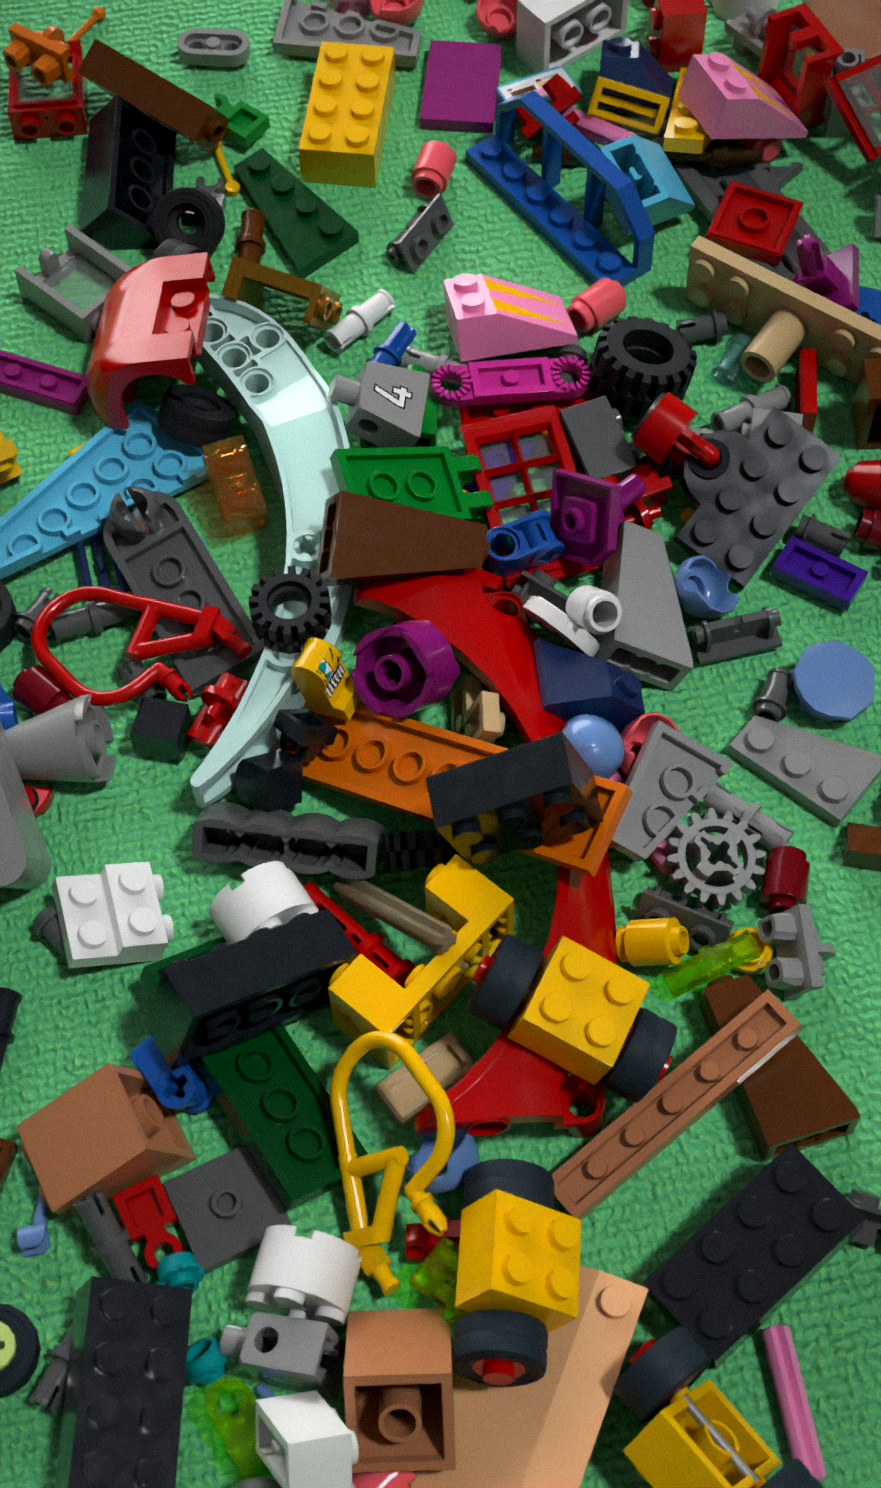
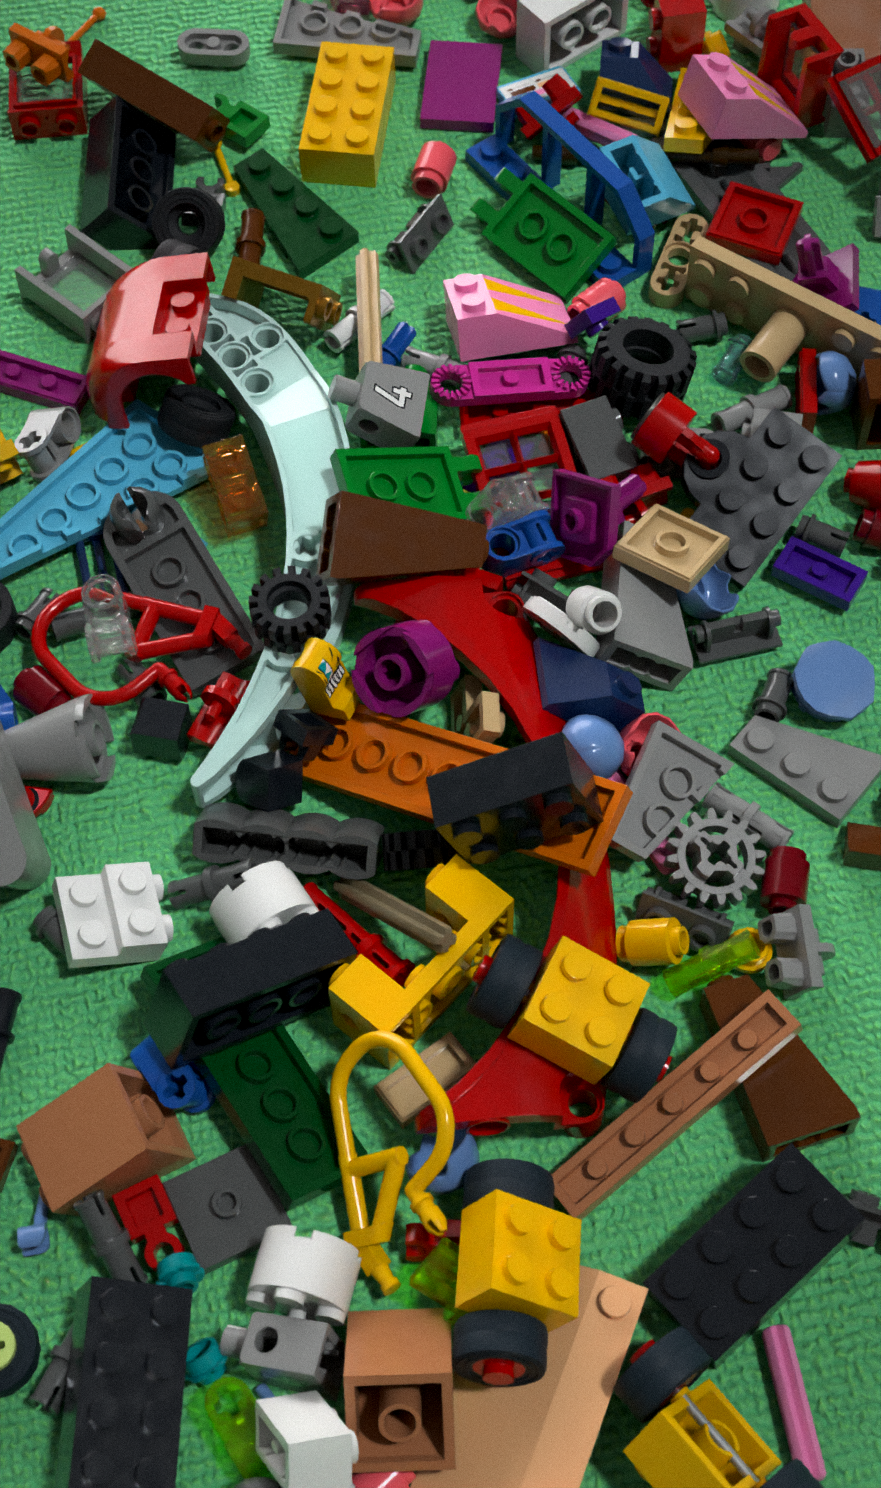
(48, 439): none -> light grey piece
(107, 625): none -> clear piece
(208, 883): none -> dark grey pin
(368, 307): none -> tan axle
(505, 501): none -> clear piece
(545, 233): none -> green tile
(592, 319): none -> dark purple plate
(665, 269): none -> tan beam
(671, 548): none -> tan plate
(715, 43): none -> yellow plate
(834, 382): none -> medium blue hair

